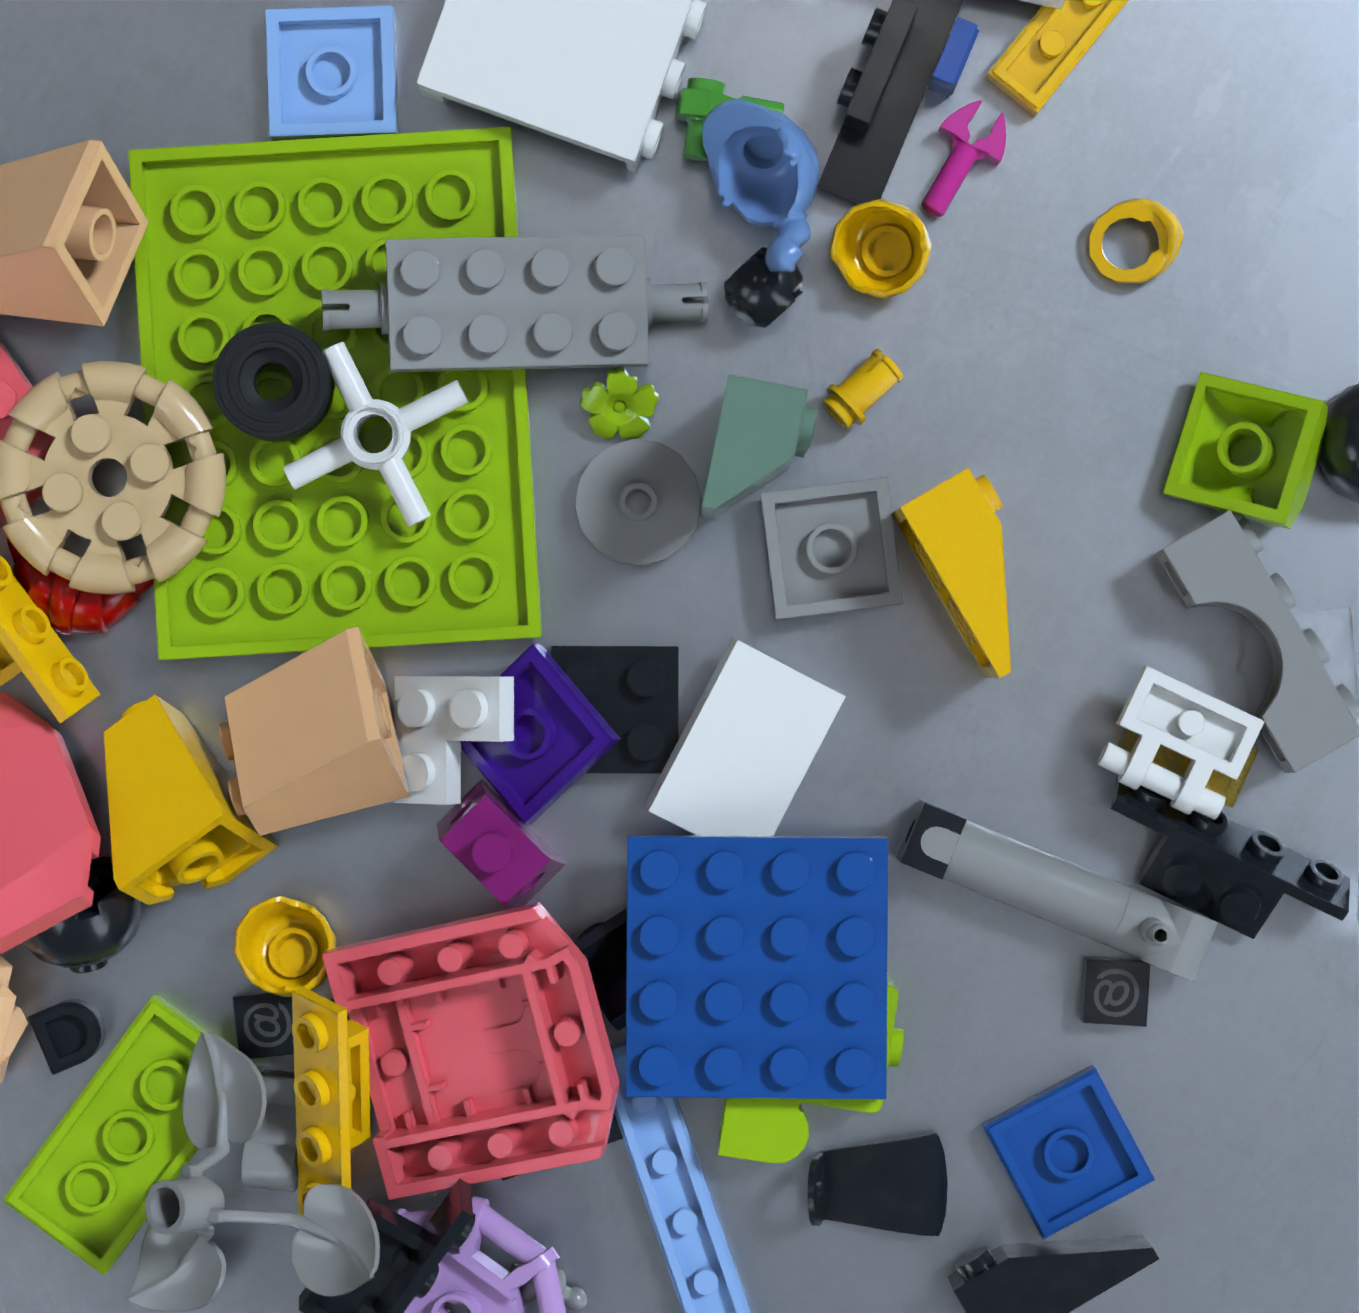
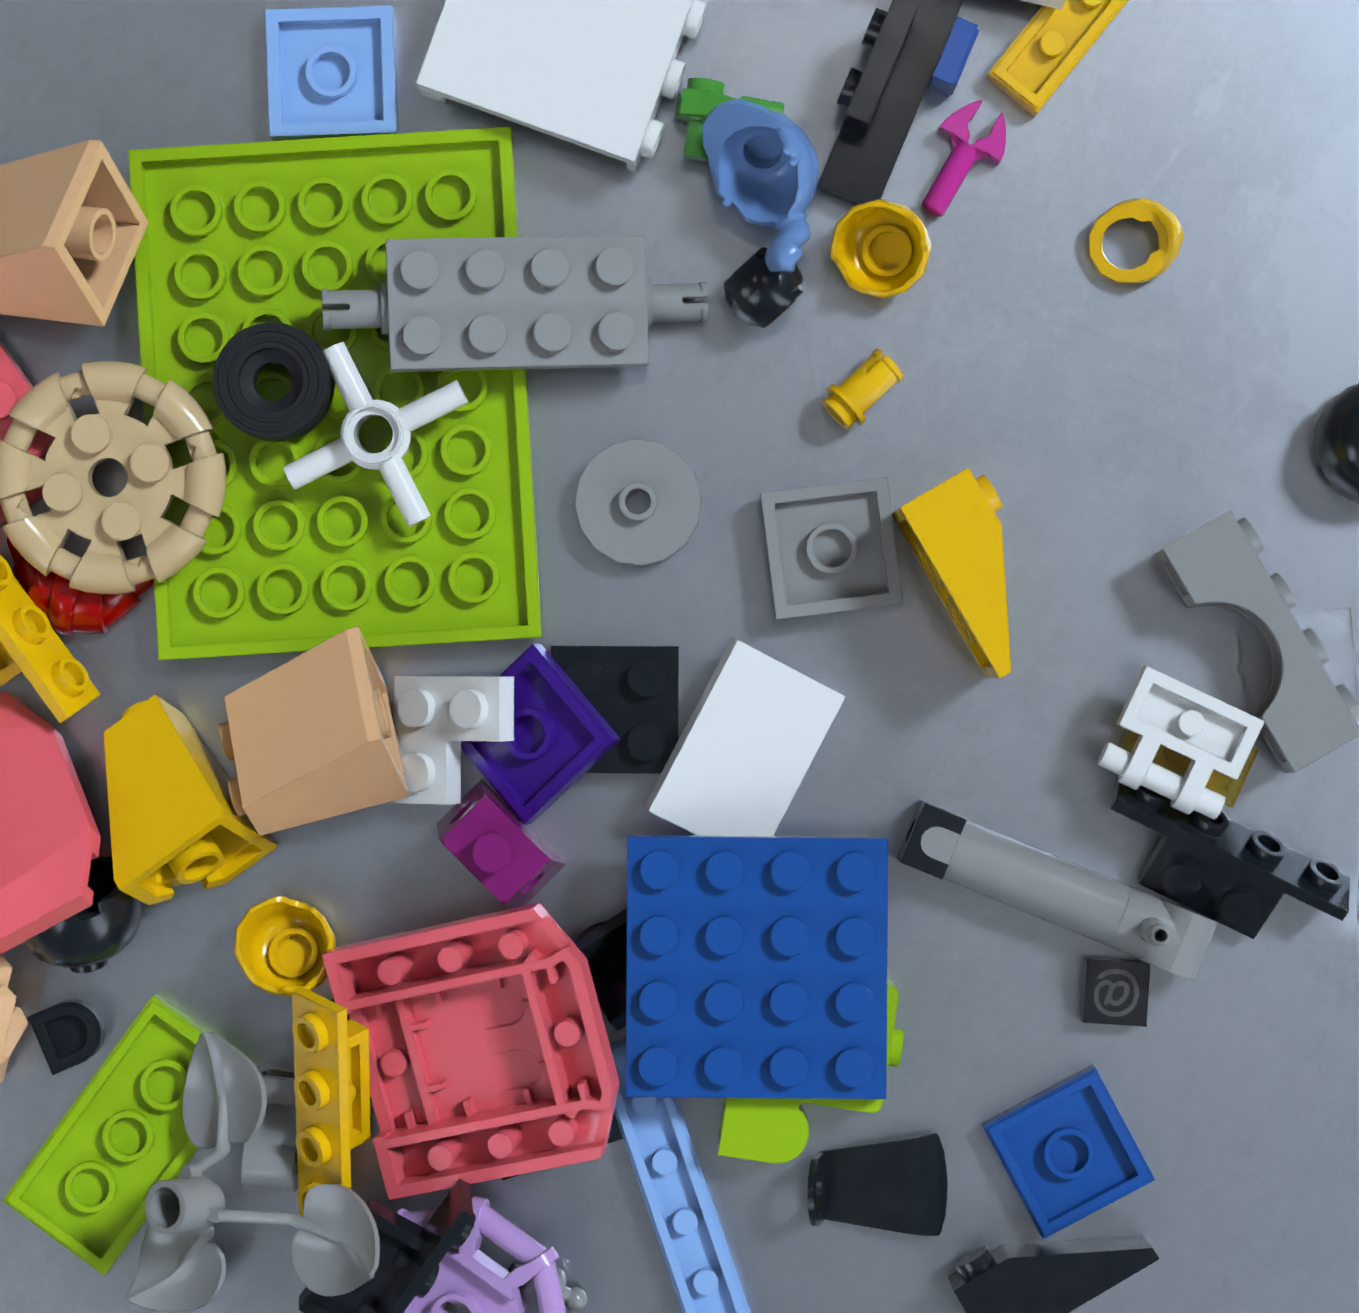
(263, 1024): black tile -> none
(619, 405): lime plant -> none
(755, 440): sand green slope -> none
(1248, 450): lime slope -> none

